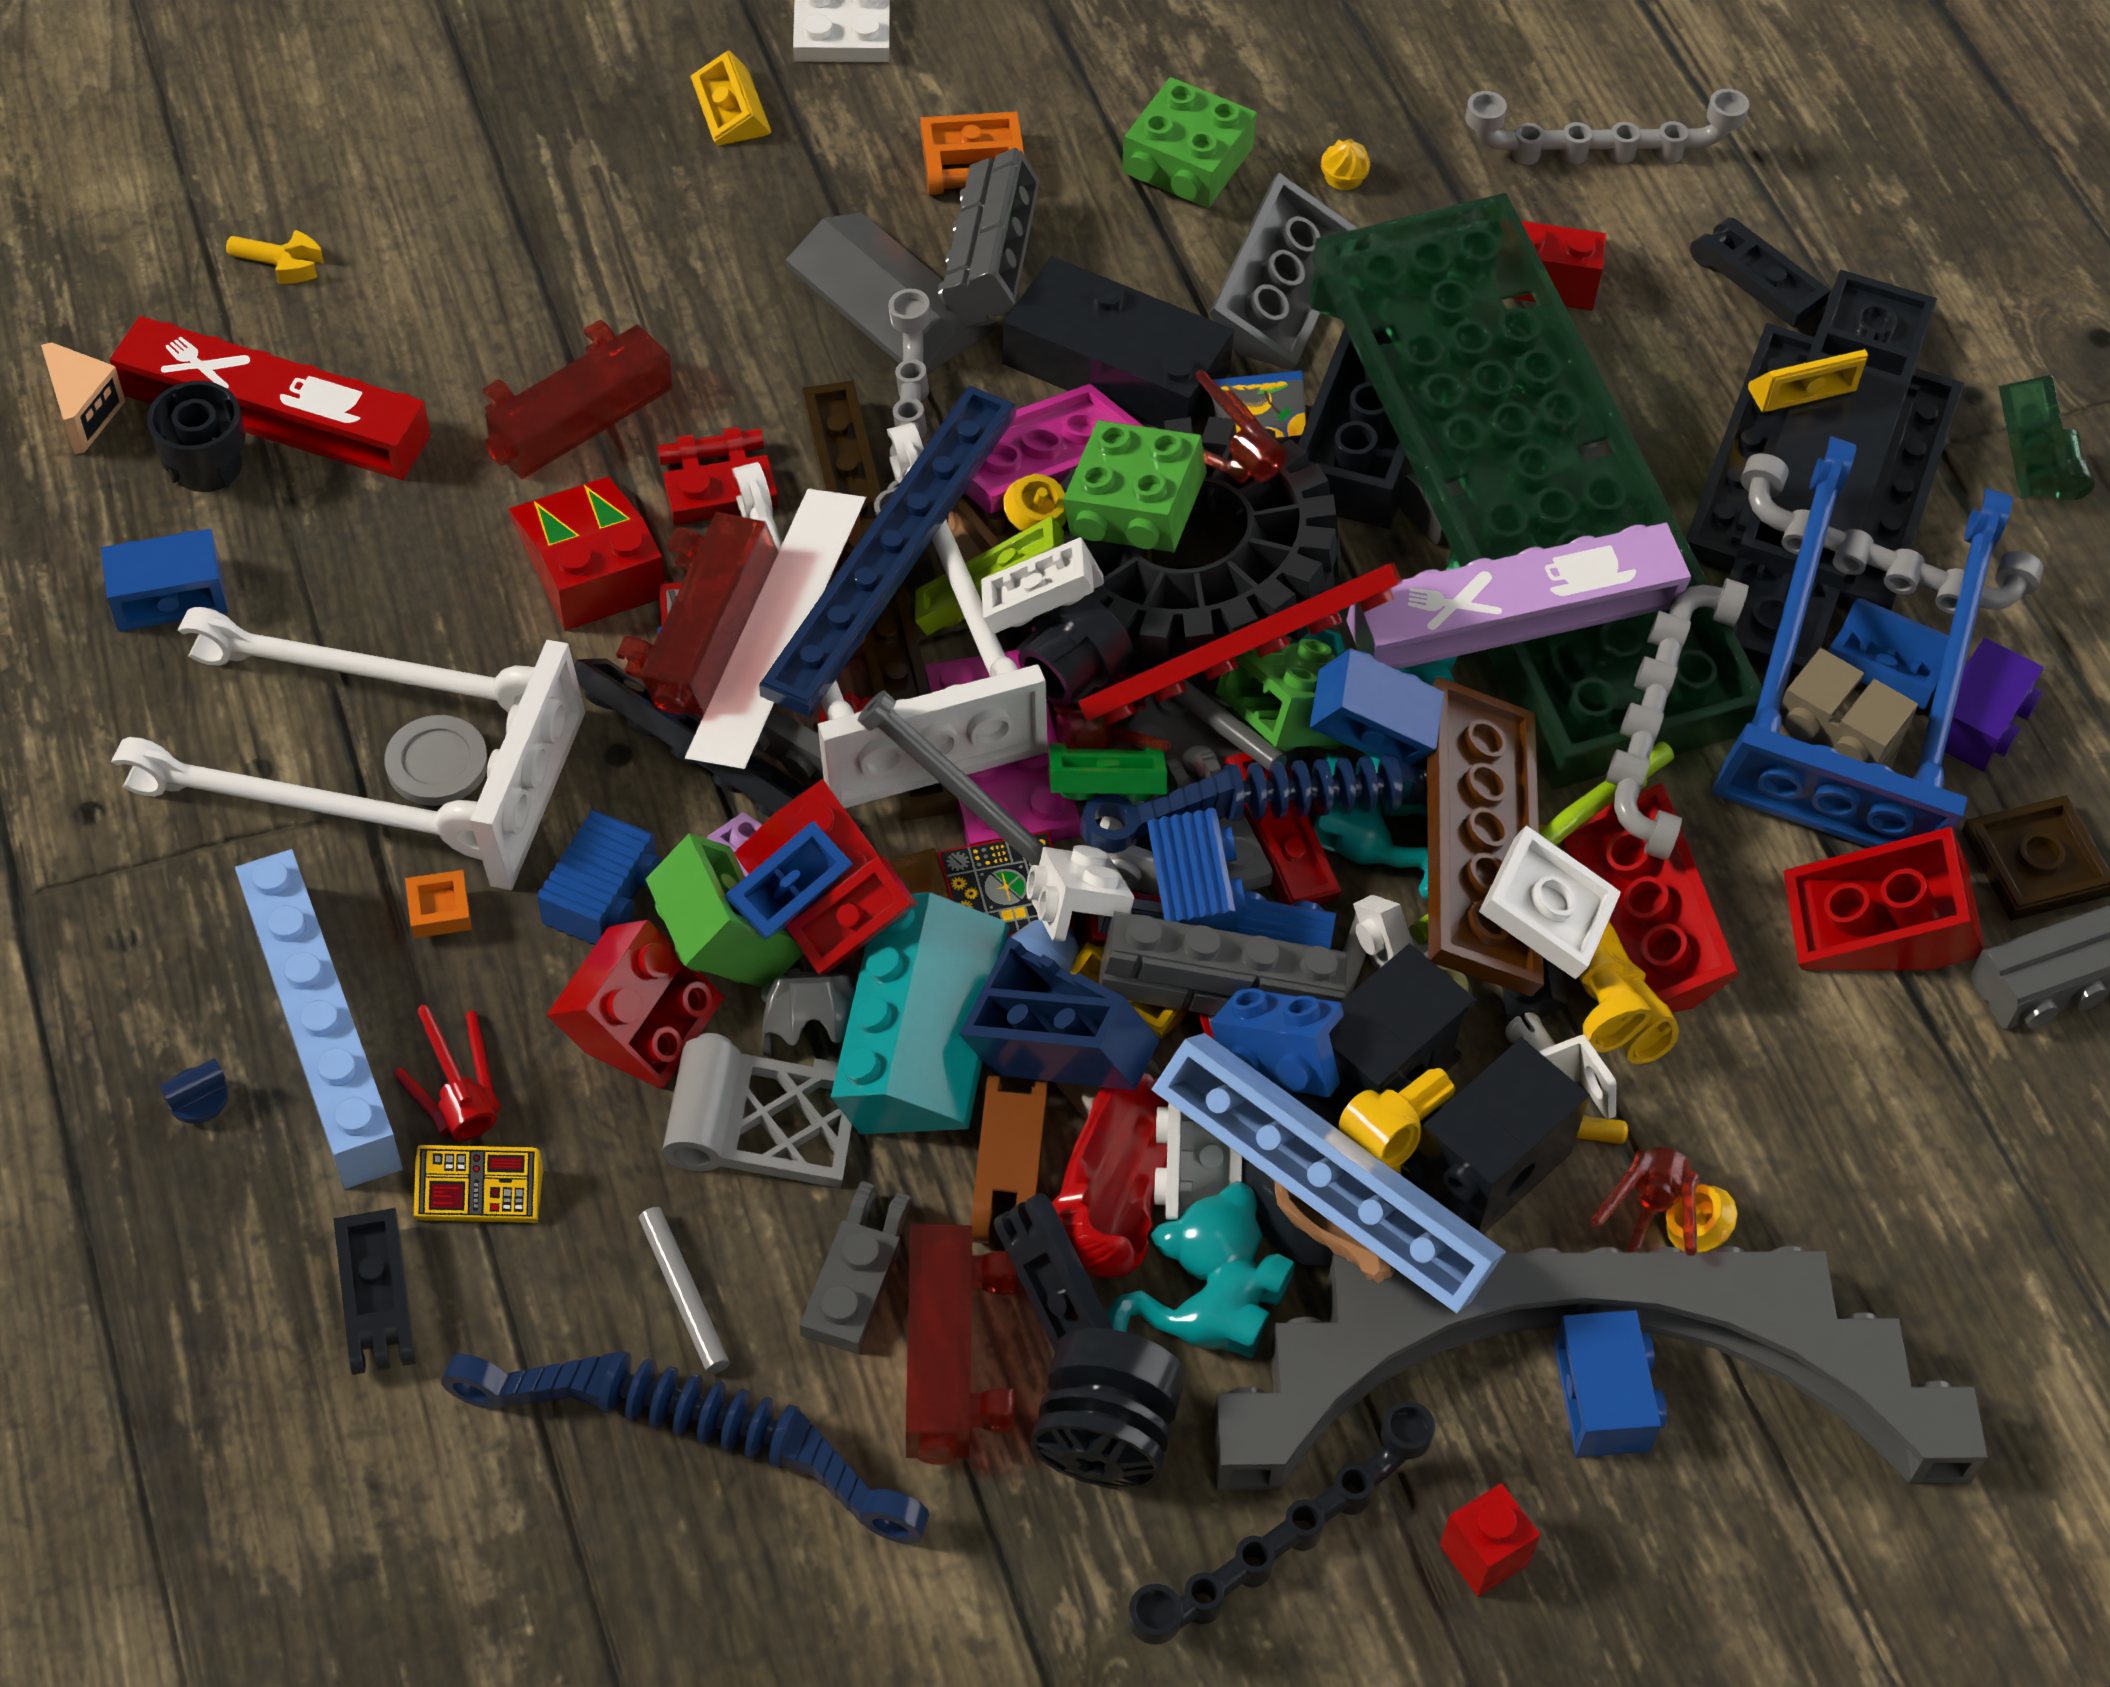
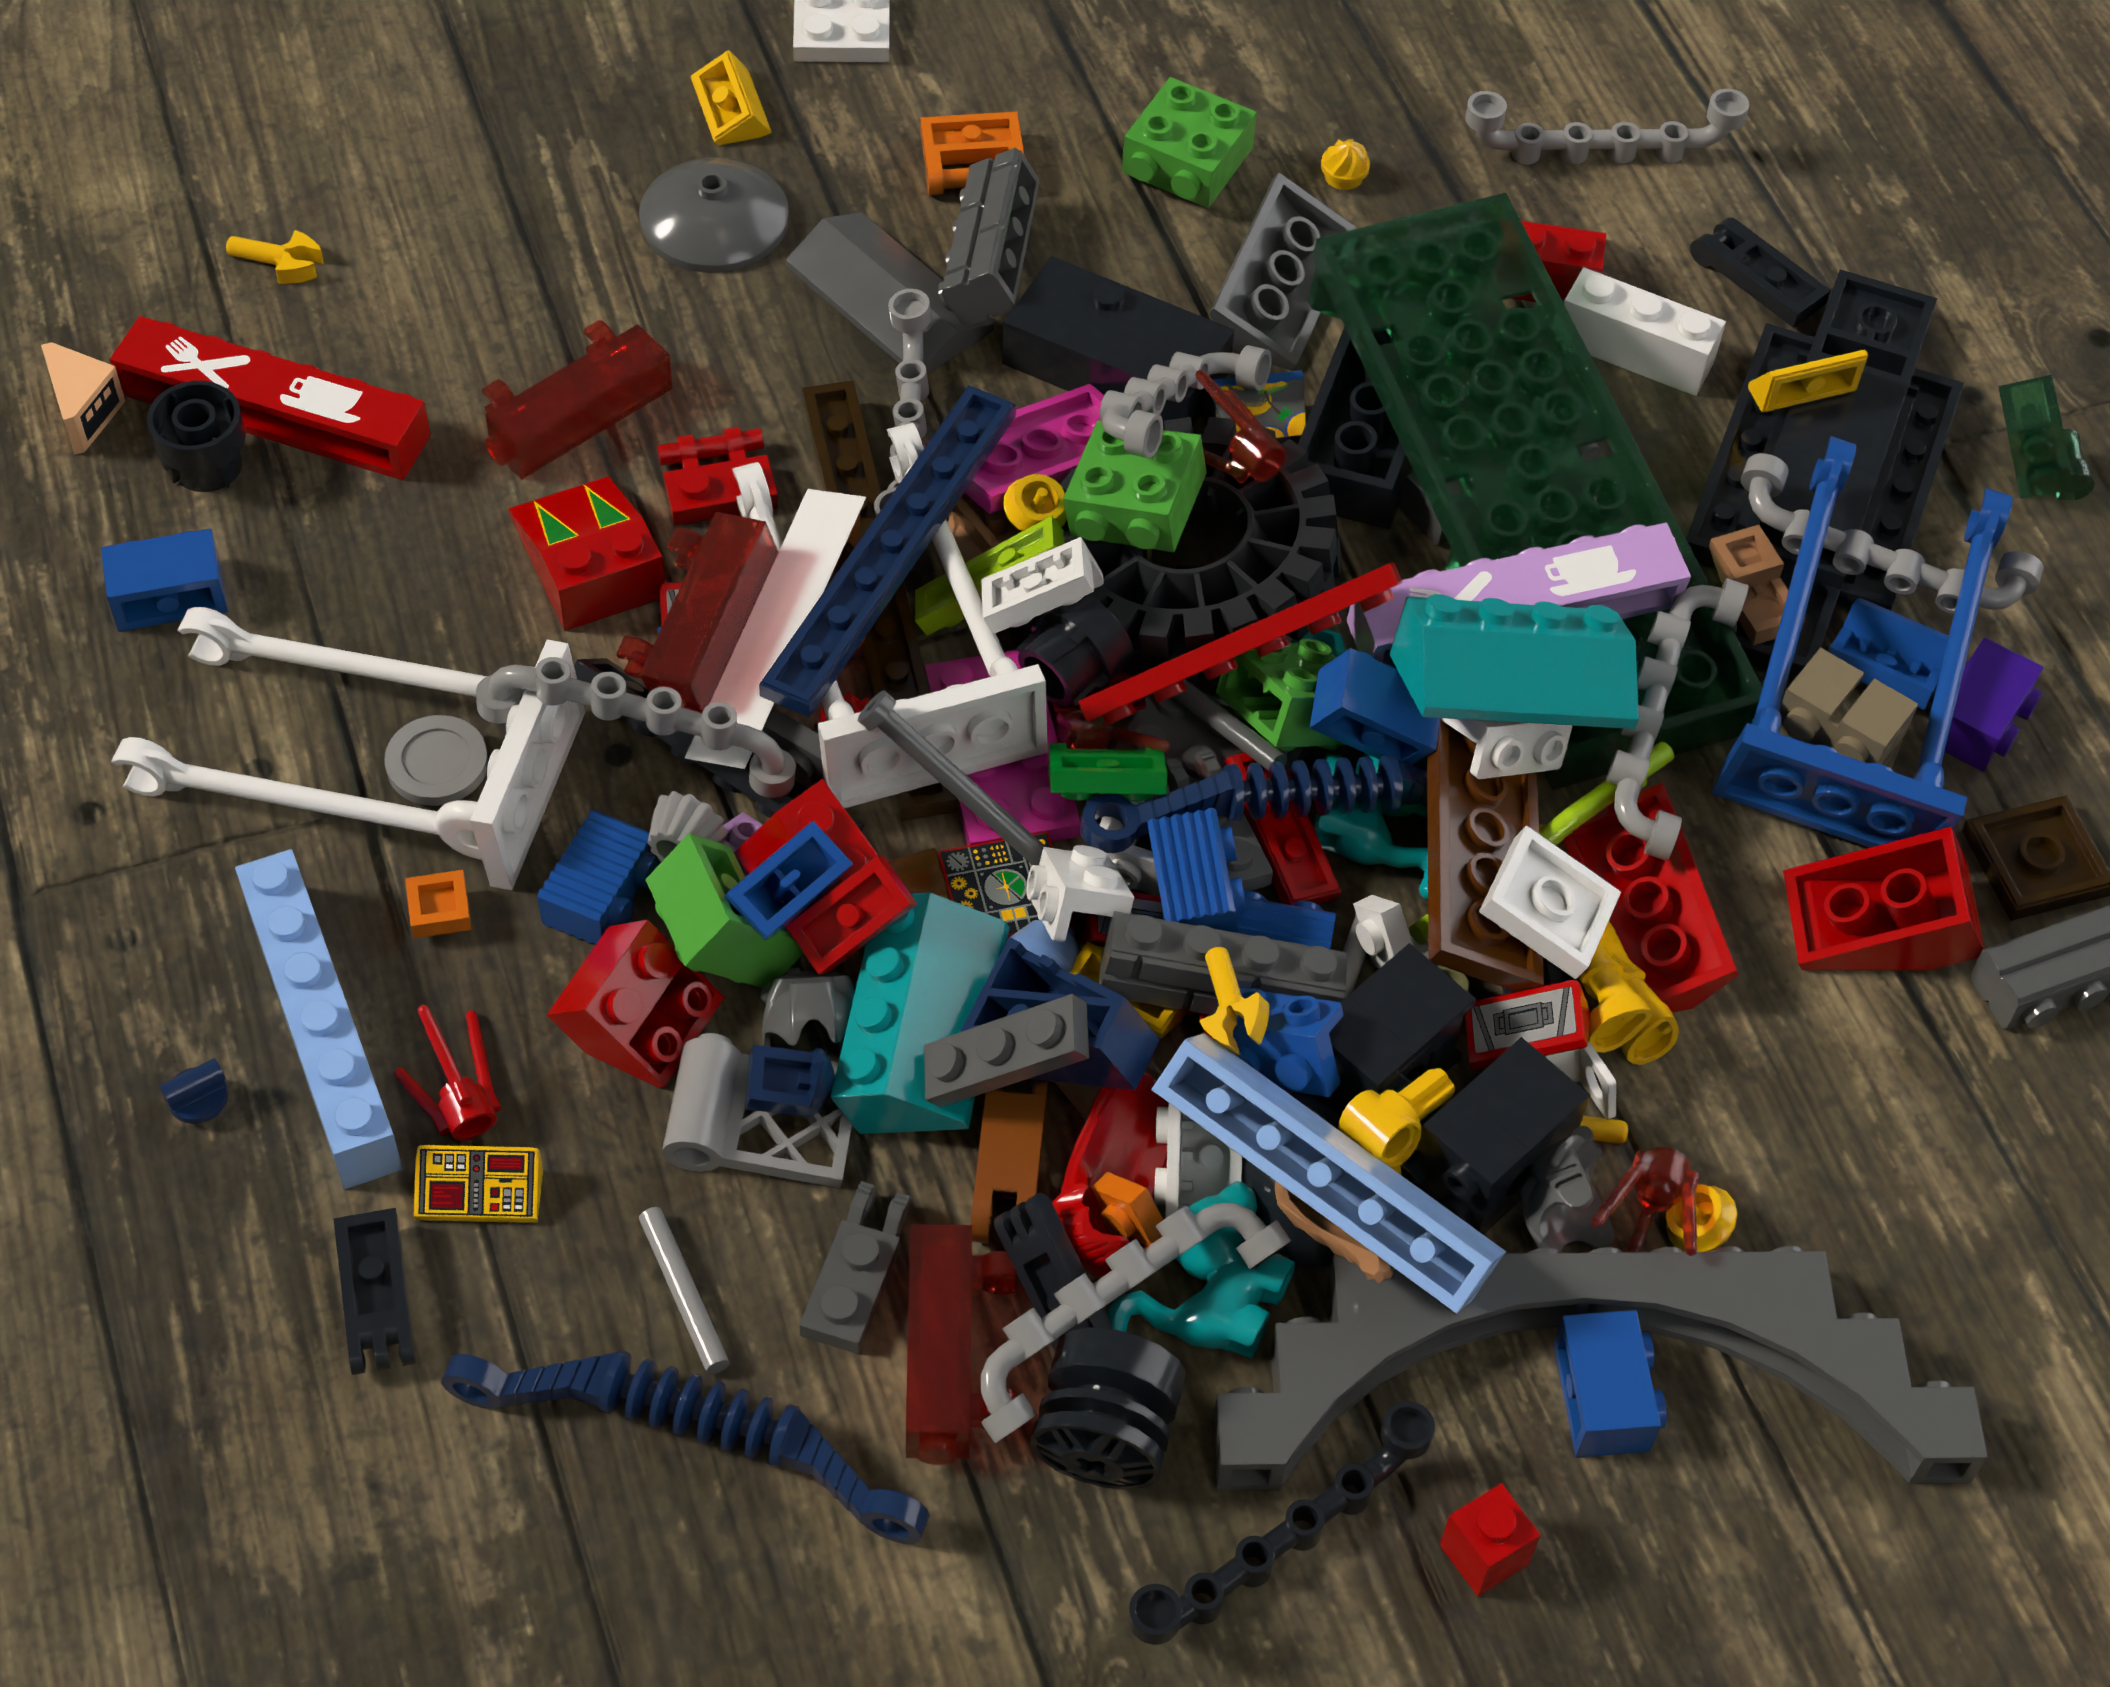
(677, 817): none -> light grey piece
(714, 215): none -> dark grey dish
(770, 767): none -> light grey bar
(788, 1080): none -> dark blue plate
(1006, 1051): none -> dark grey plate
(1083, 1298): none -> light grey bar
(1127, 1209): none -> orange plate
(1136, 412): none -> light grey bar
(1232, 1004): none -> yellow bar
(1513, 746): none -> white bracket
(1517, 662): none -> teal slope
(1547, 1017): none -> slope
(1561, 1195): none -> dark grey helmet
(1644, 331): none -> white brick
(1752, 560): none -> medium nougat slope

